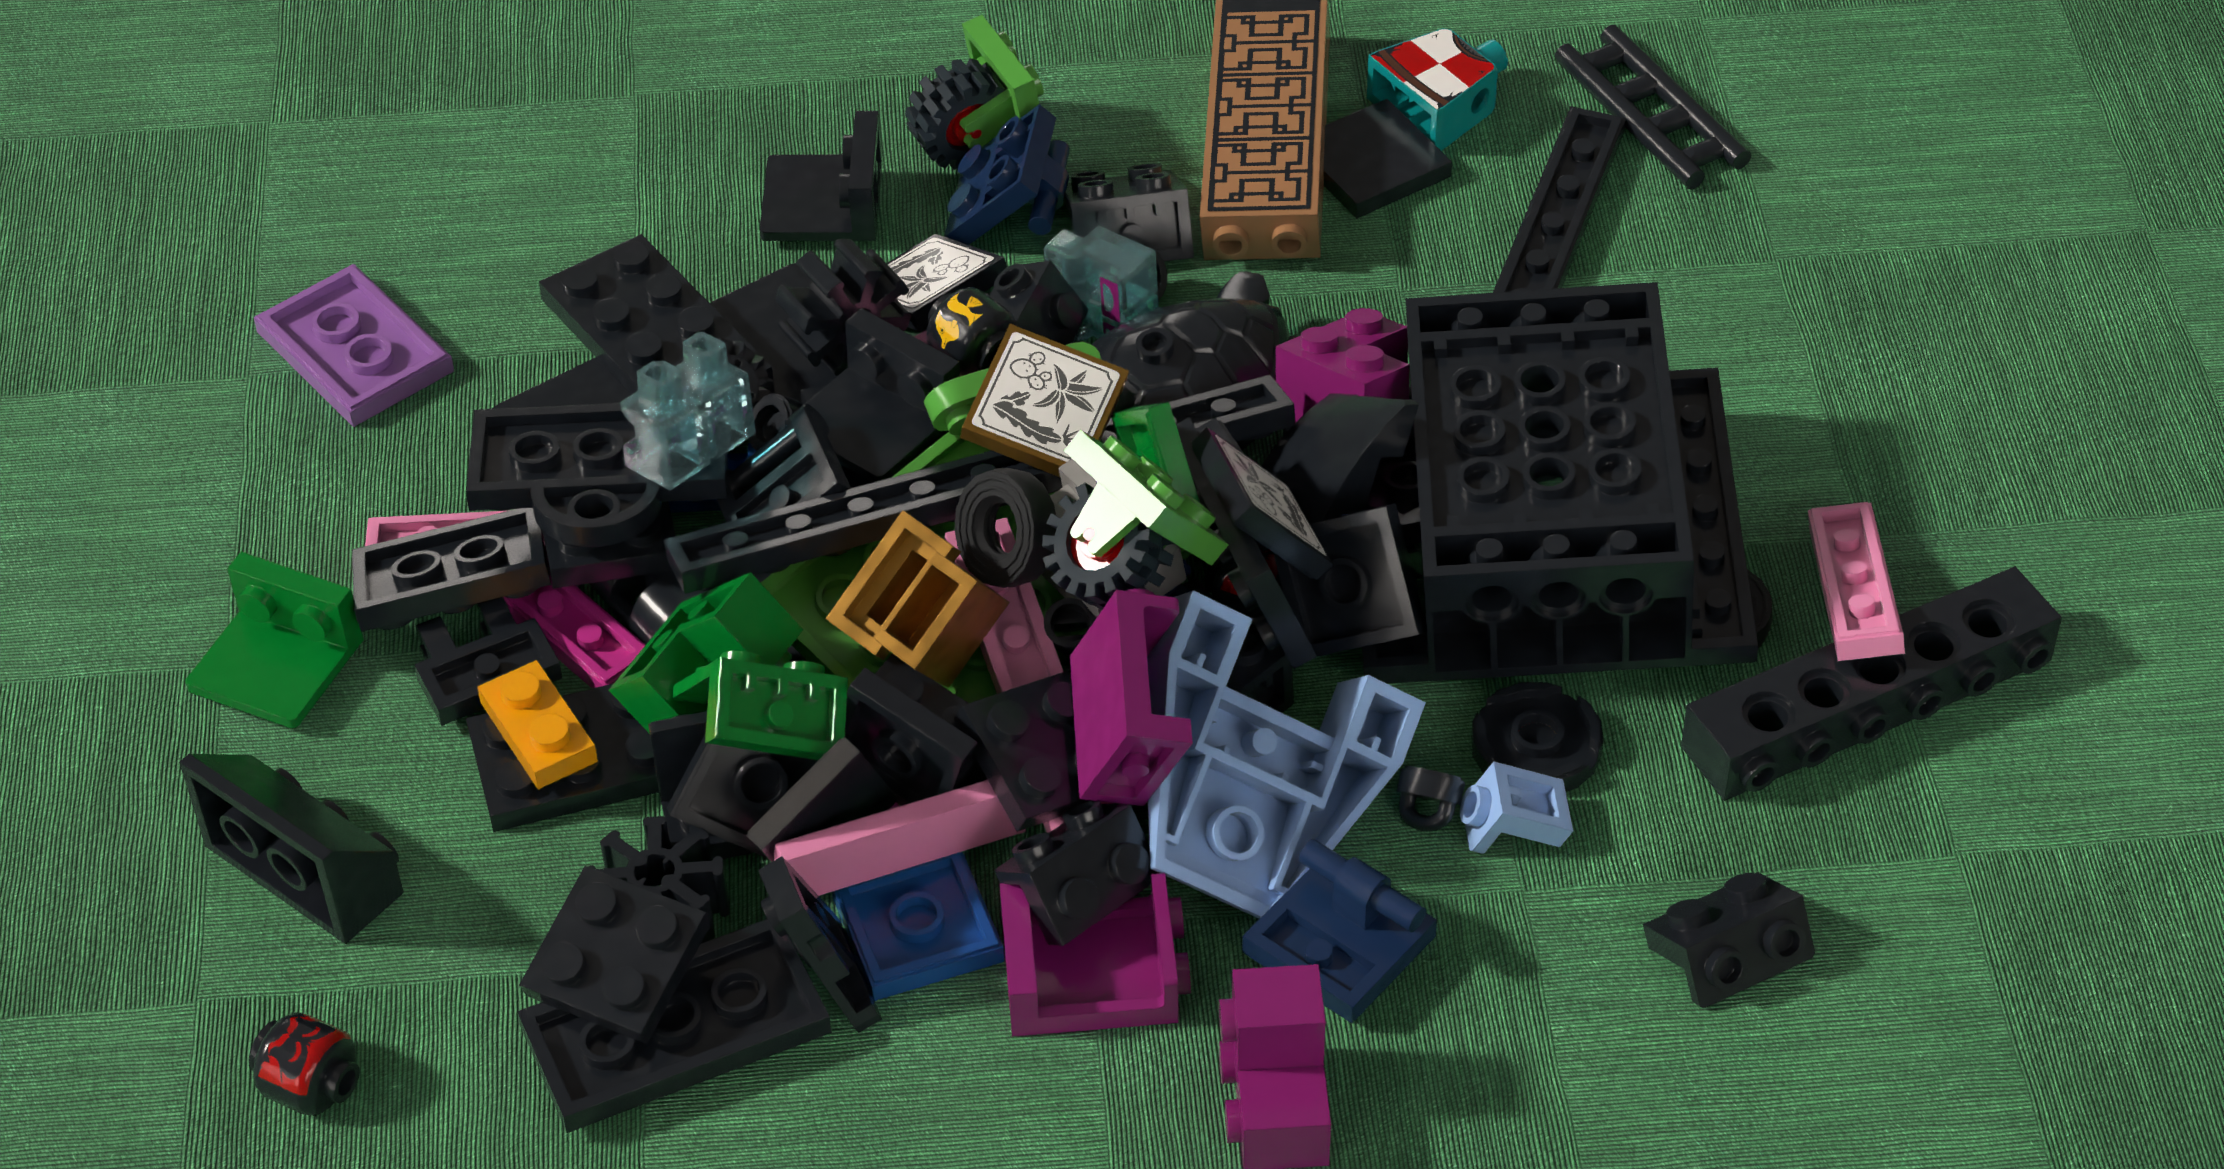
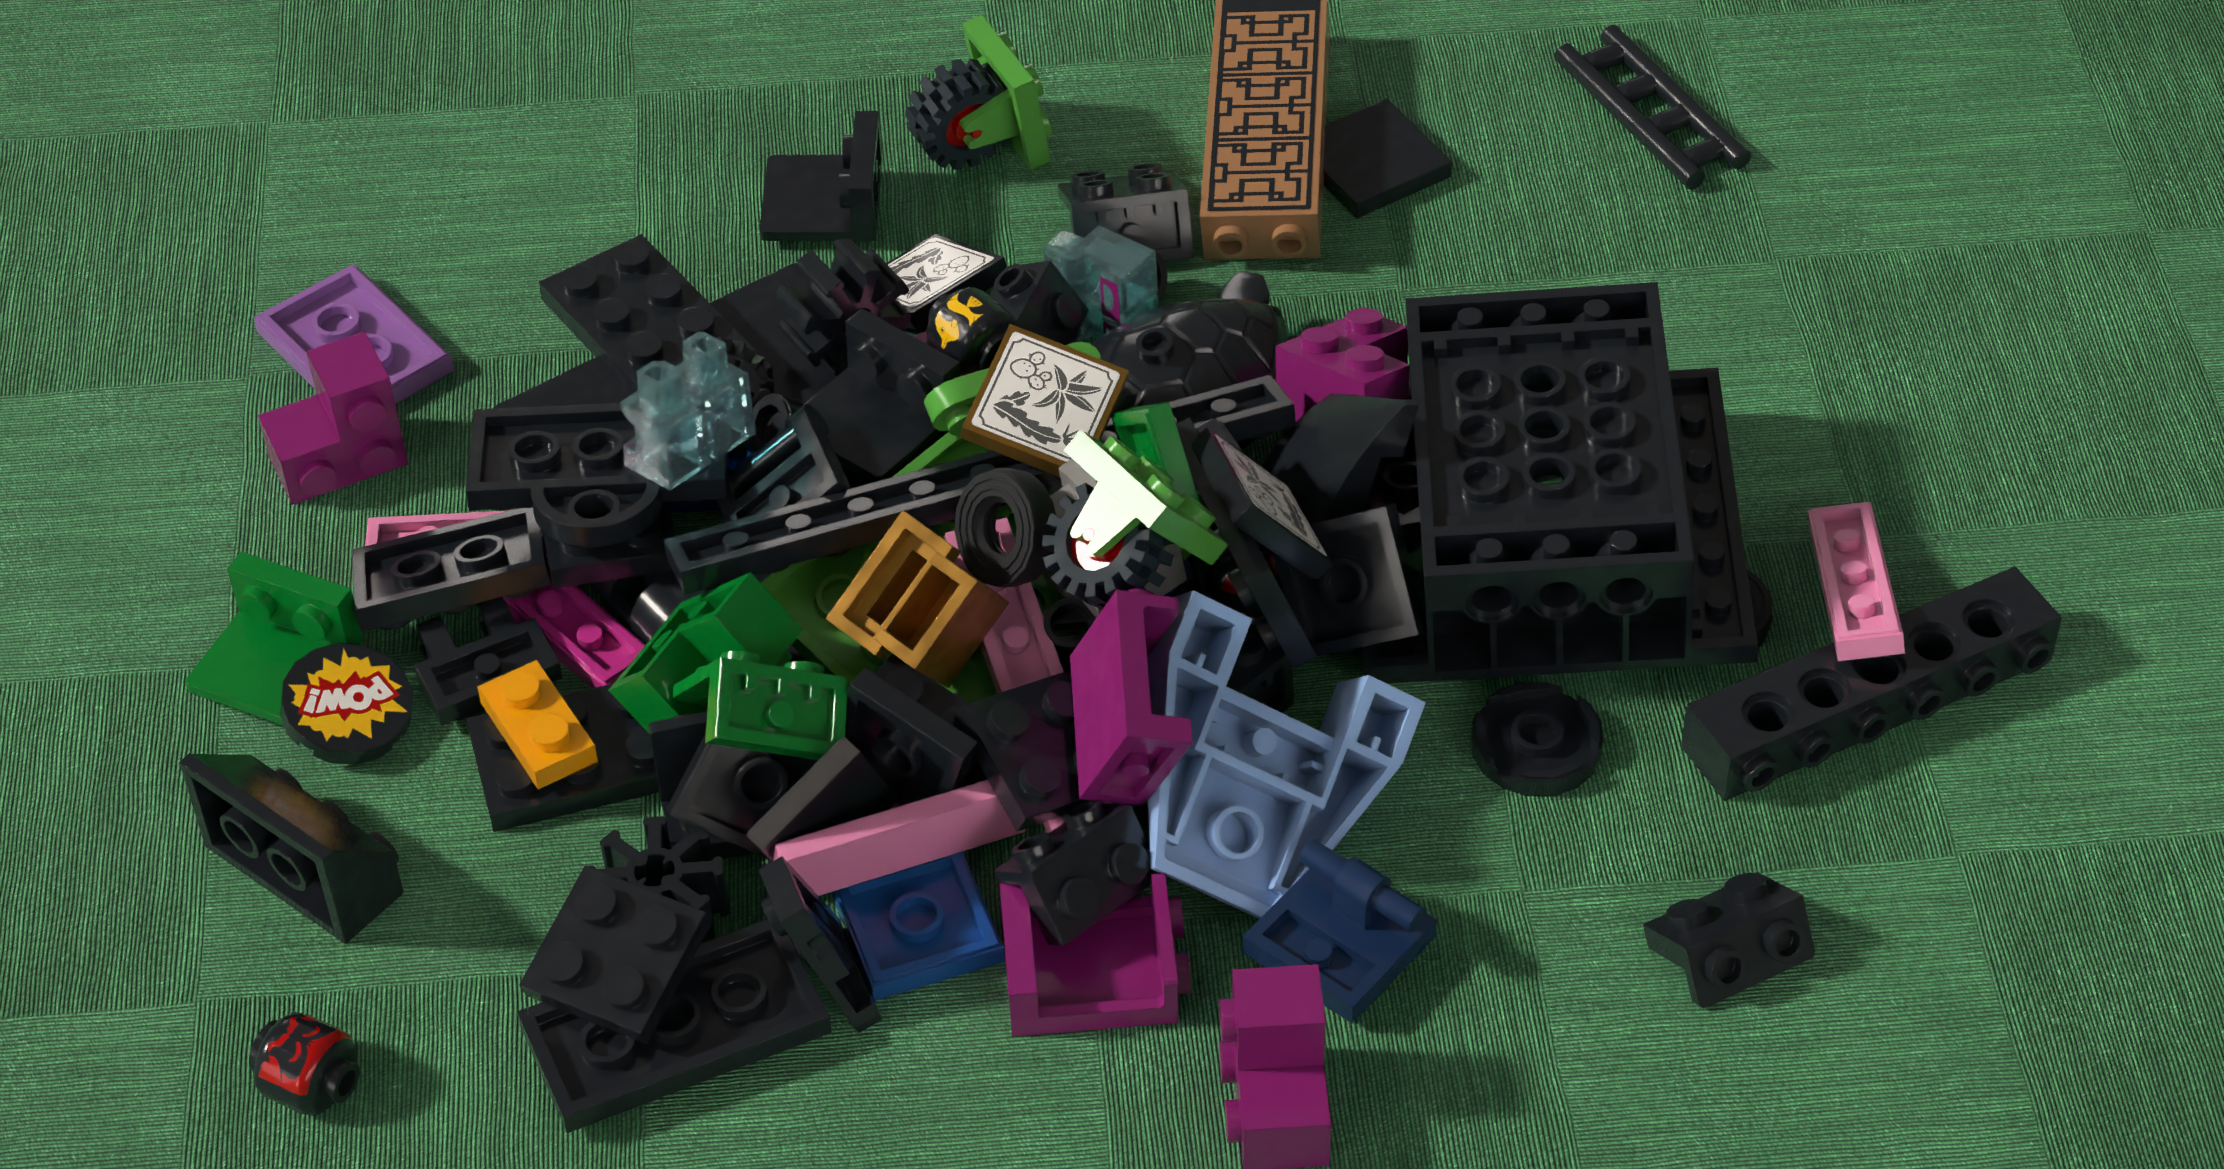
(340, 432): none -> magenta brick
(346, 703): none -> tile
(1008, 173): dark blue plate -> none
(1432, 786): black tile -> none
(1438, 82): torso -> none
(1515, 804): light blue bracket -> none
(1562, 202): black tile -> none

